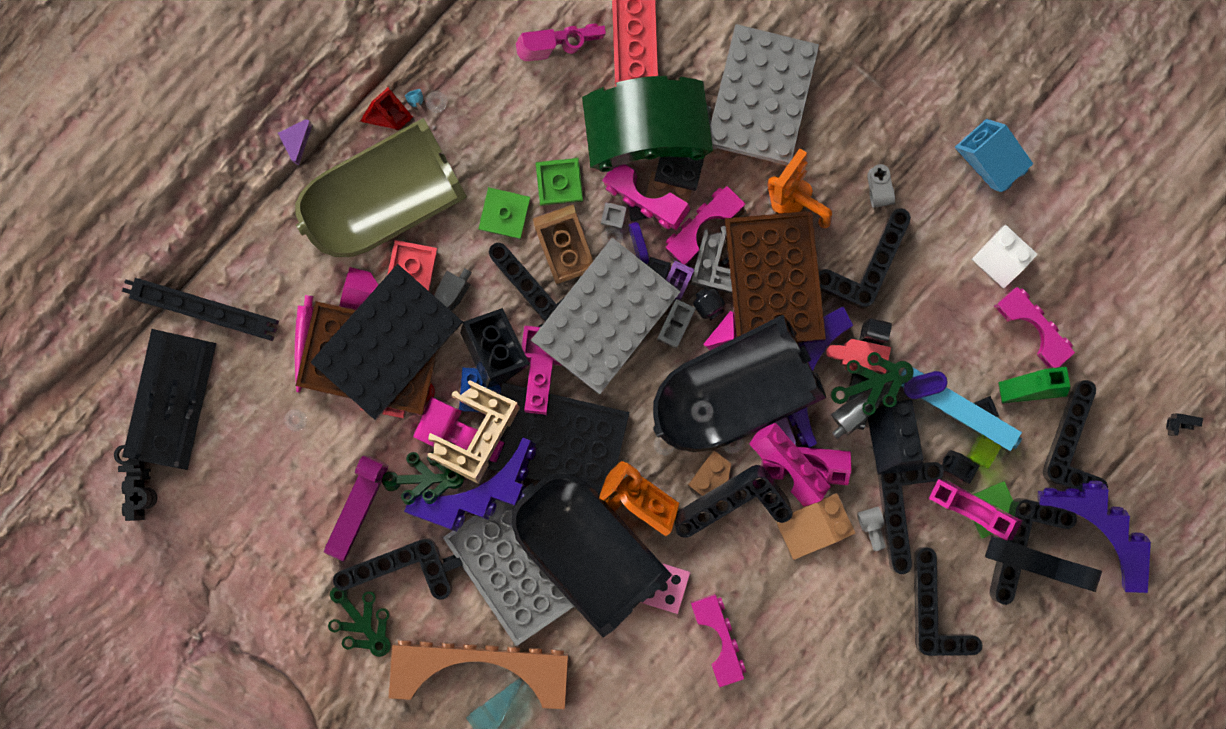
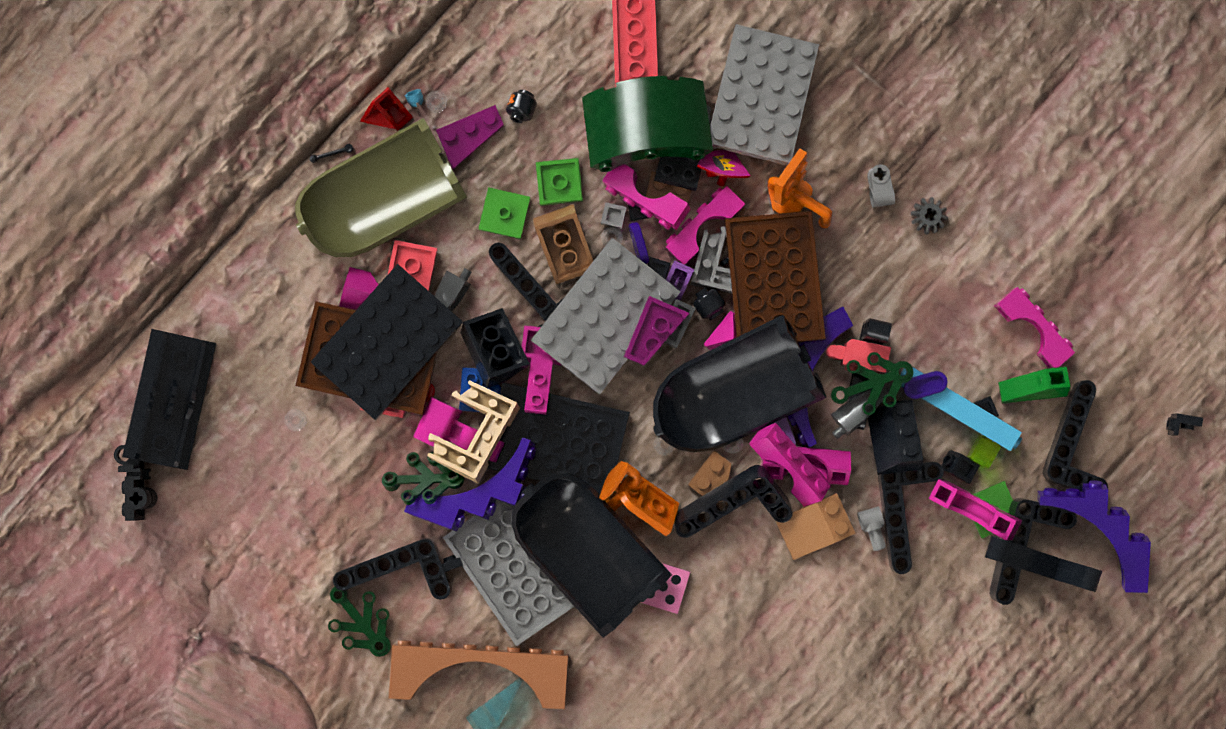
(200, 308): black hinge -> none
(295, 139): medium lavender slope -> none
(303, 321): dark pink piece -> none
(348, 148): none -> black hinge
(356, 507): magenta beam -> none
(467, 134): none -> magenta wing
(521, 106): none -> black head
(540, 44): dark pink plate -> none
(652, 330): none -> magenta wing
(702, 404): clear plate -> none
(723, 164): none -> shield
(726, 667): dark pink arch -> none
(873, 266): black beam -> none
(922, 209): none -> dark grey gear
(932, 611): black beam -> none
(995, 154): dark azure slope -> none
(1004, 256): white slope -> none

